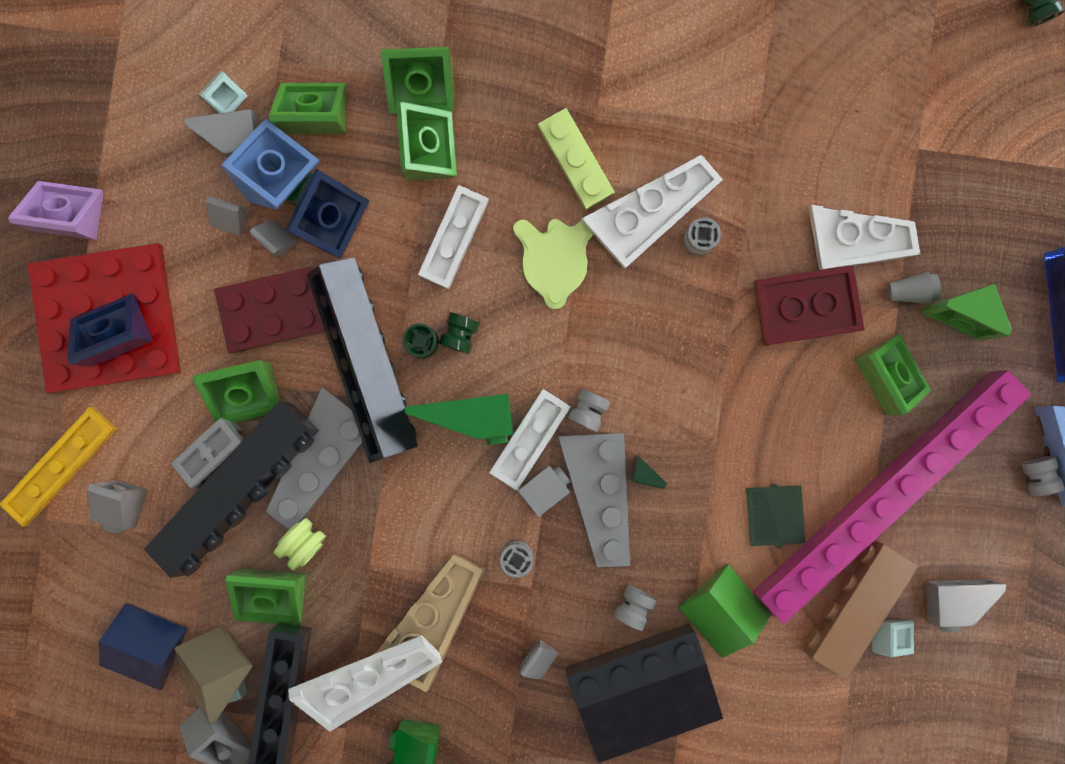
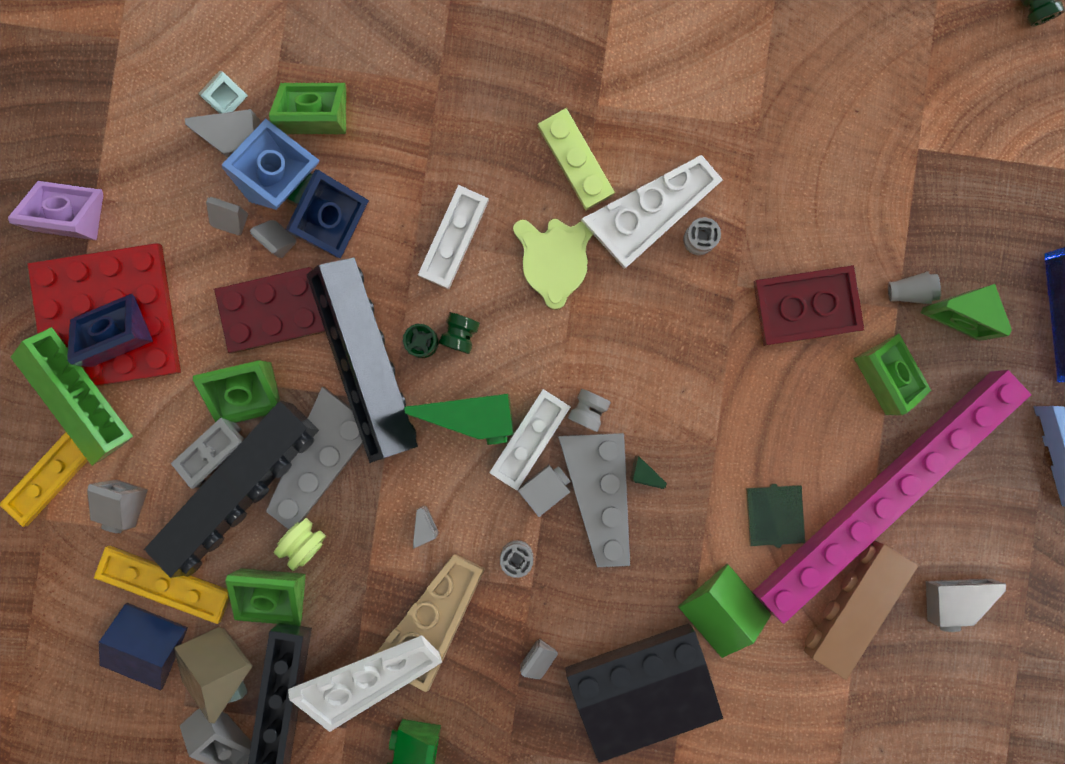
(71, 396): none -> bright green brick
(150, 581): none -> yellow tile
(419, 77): bright green slope -> none
(425, 142): bright green slope -> none
(425, 527): none -> light grey slope
(635, 607): light grey wheel -> none
(860, 239): white wing -> none
(894, 638): light aqua slope -> none
(1043, 476): light grey wheel -> none

